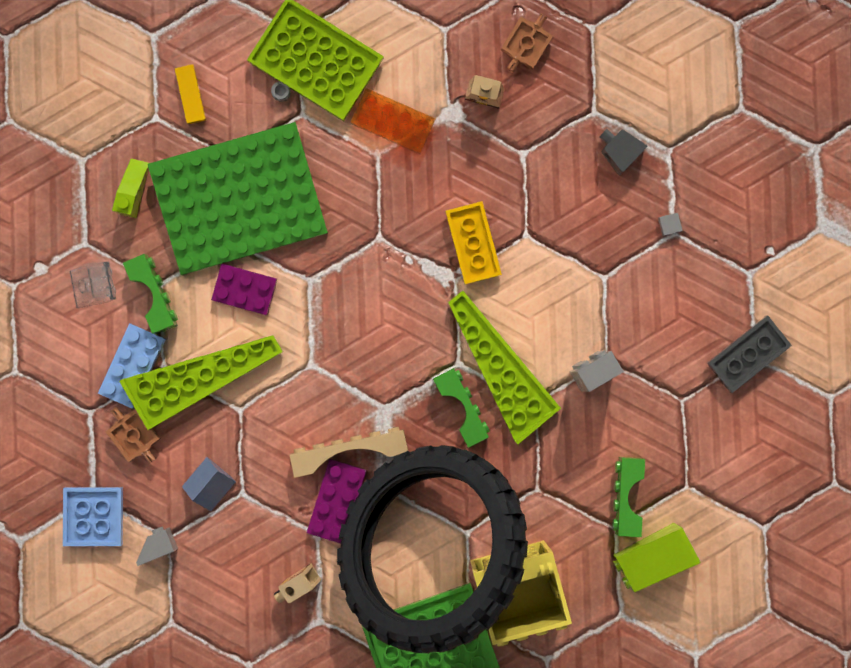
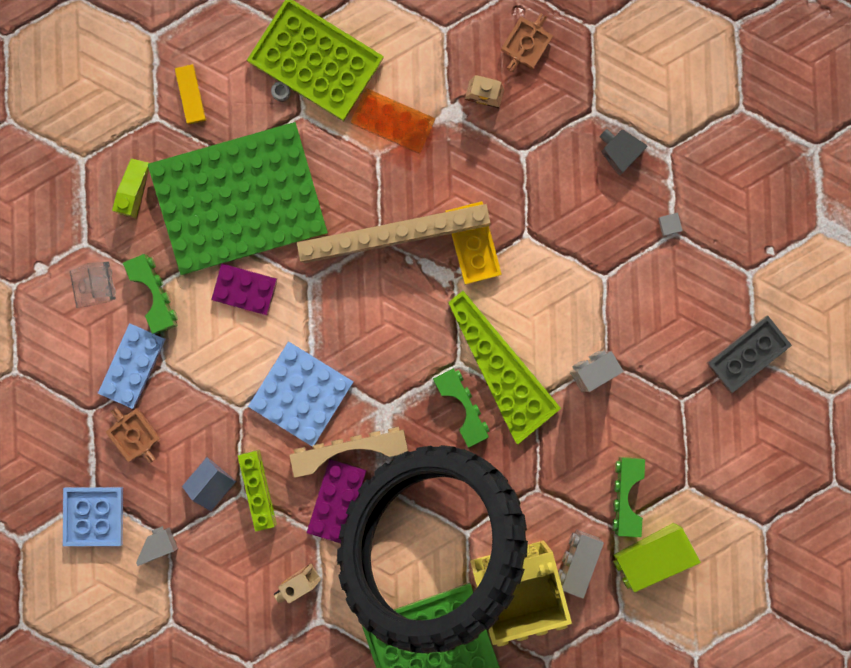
(173, 388): lime wing -> none
(257, 490): none -> lime brick
(300, 394): none -> light blue plate
(394, 233): none -> tan brick
(579, 562): none -> light grey brick

